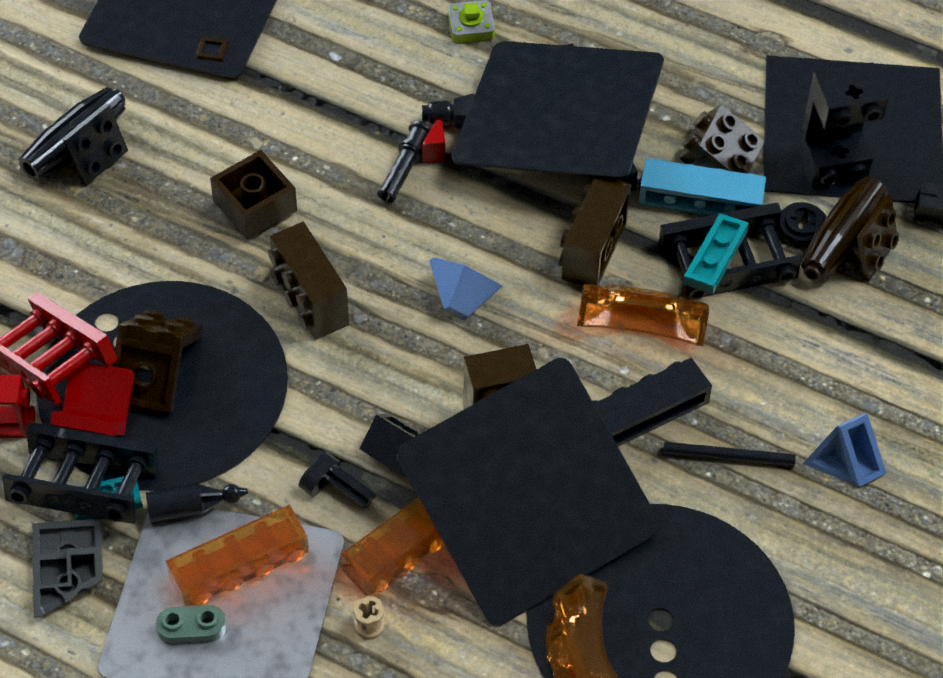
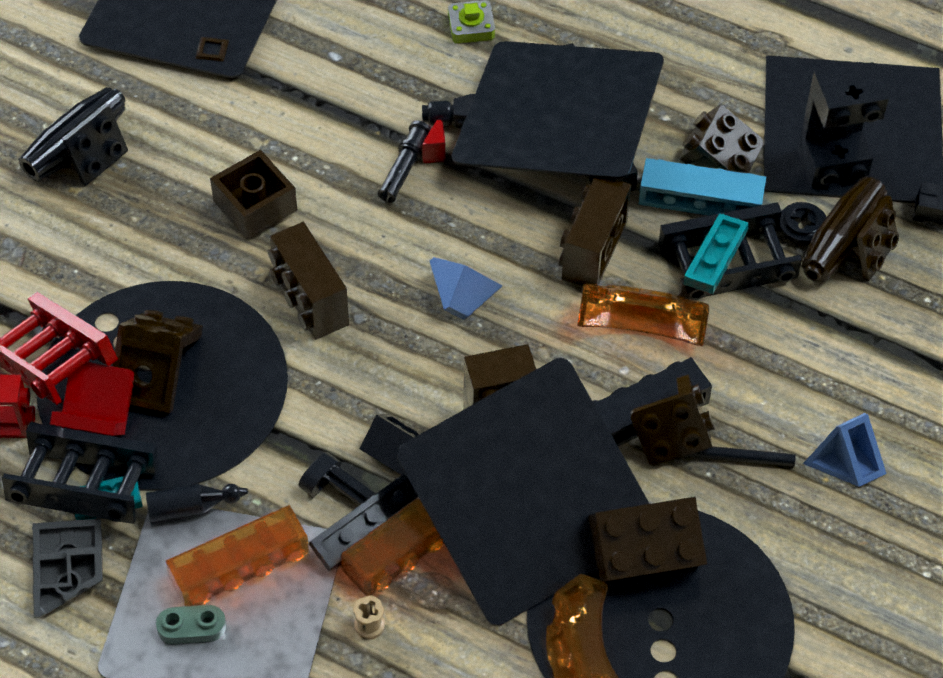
(362, 521): none -> black plate
(647, 539): none -> dark brown brick
(674, 424): none -> dark brown bracket

